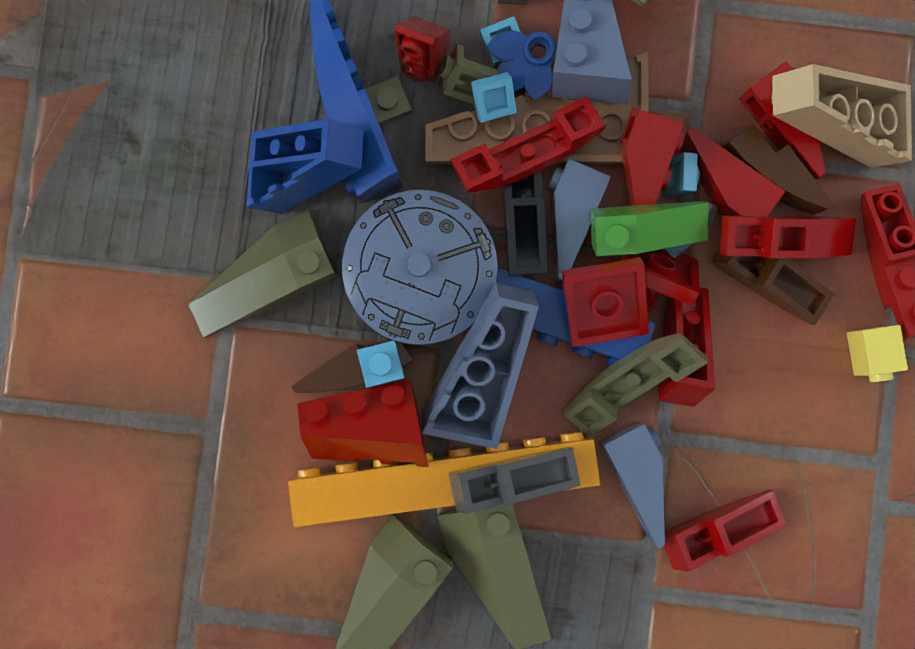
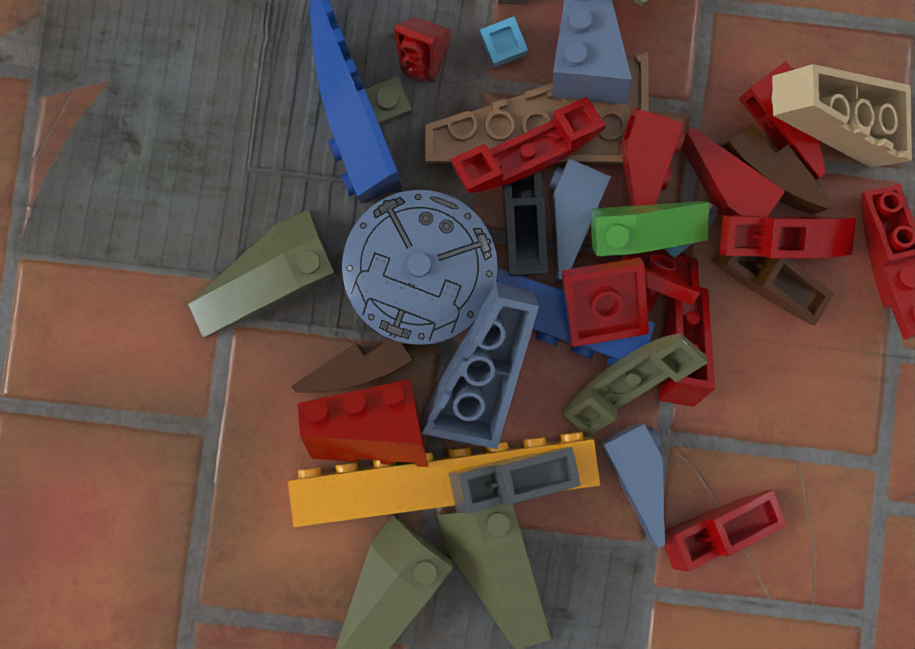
(300, 162): blue wedge -> none
(380, 364): medium azure plate -> none
(460, 72): olive bracket -> none
(494, 97): medium azure plate -> none
(517, 59): blue plate -> none
(684, 175): medium azure plate -> none
(877, 352): light yellow brick -> none

